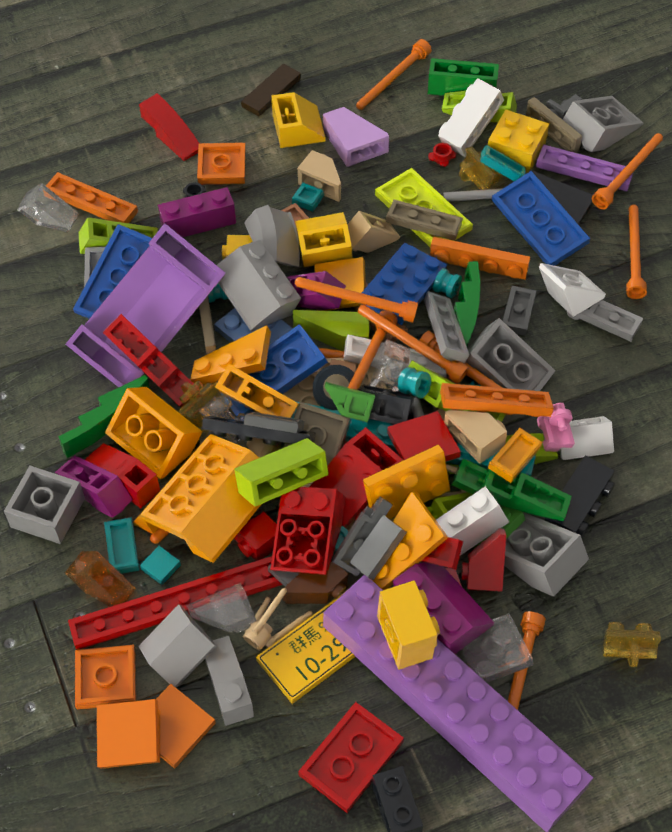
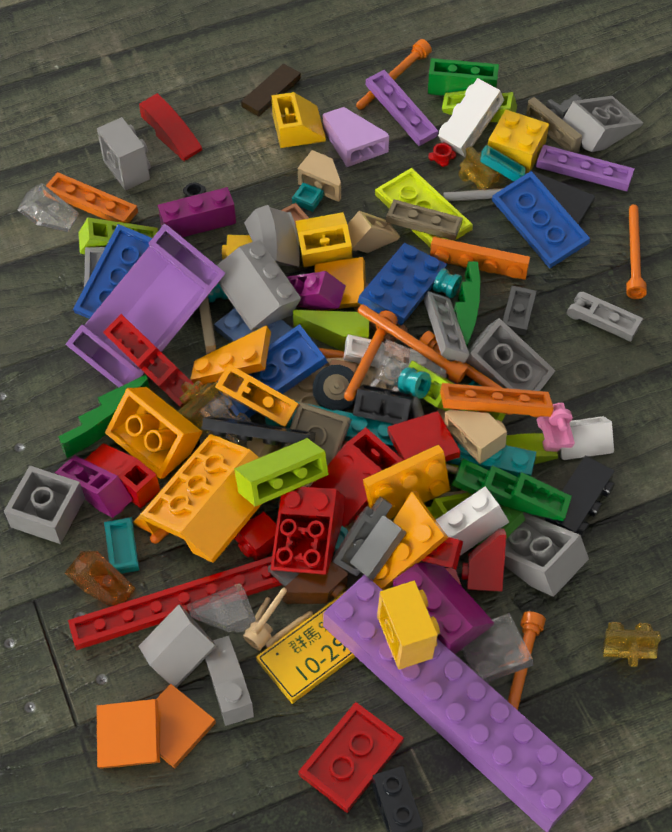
(105, 676): orange tile -> none
(124, 153): none -> light grey brick
(160, 565): teal tile -> none
(221, 163): orange plate -> none
(274, 422): dark grey tile -> none
(351, 402): bright green tile -> none
(401, 108): none -> medium lavender plate
(406, 309): orange piece -> none
(515, 455): light orange tile -> none
(570, 288): white slope -> none
(604, 196): orange piece -> none

